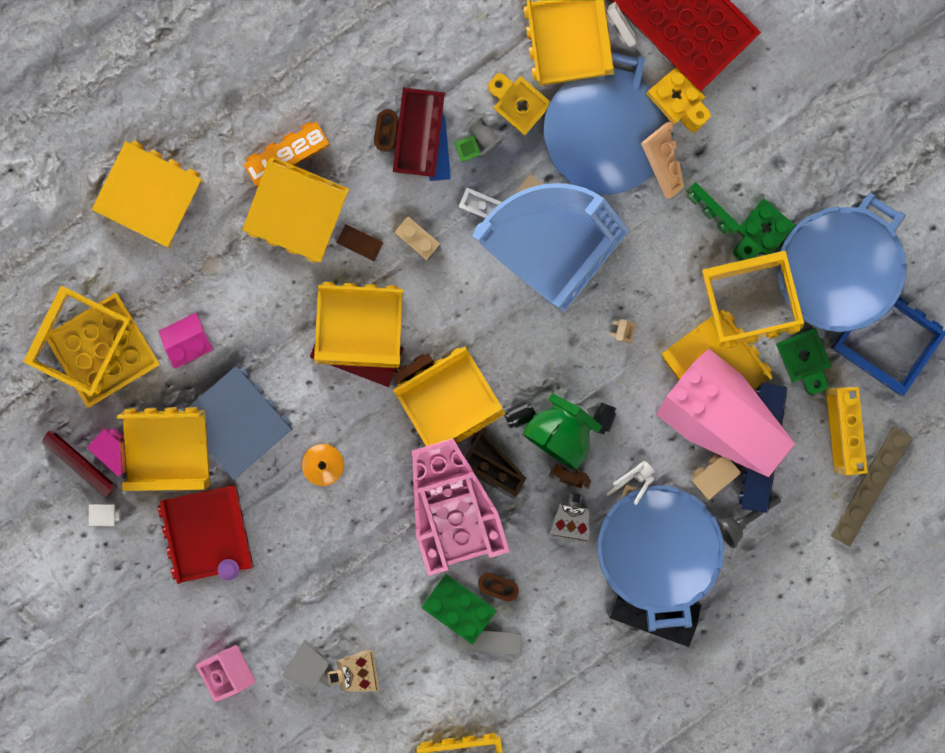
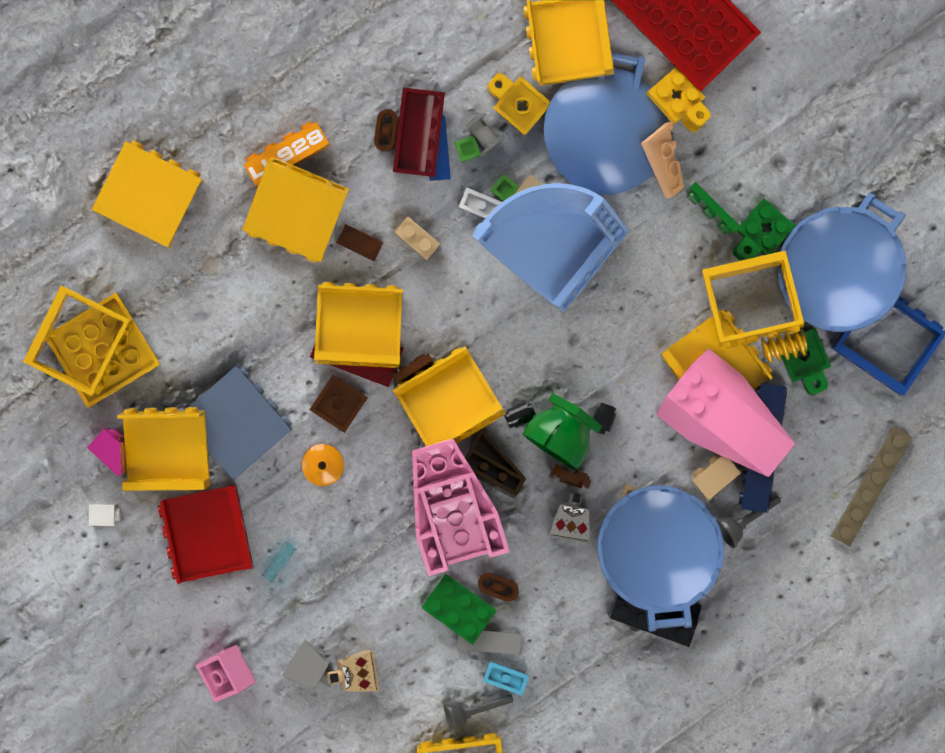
(79, 464): dark red slope -> none
(185, 341): dark pink slope -> none
(228, 569): medium lavender plate -> none
(279, 561): none -> clear light blue pin
(338, 403): none -> reddish brown plate
(457, 715): none -> dark grey piece
(504, 188): none -> bright green plate
(506, 678): none -> medium azure plate
(617, 18): white plate -> none
(625, 331): tan tile -> none
(641, 473): white plant -> none
(784, 346): none -> yellow piece
(846, 430): yellow window -> none

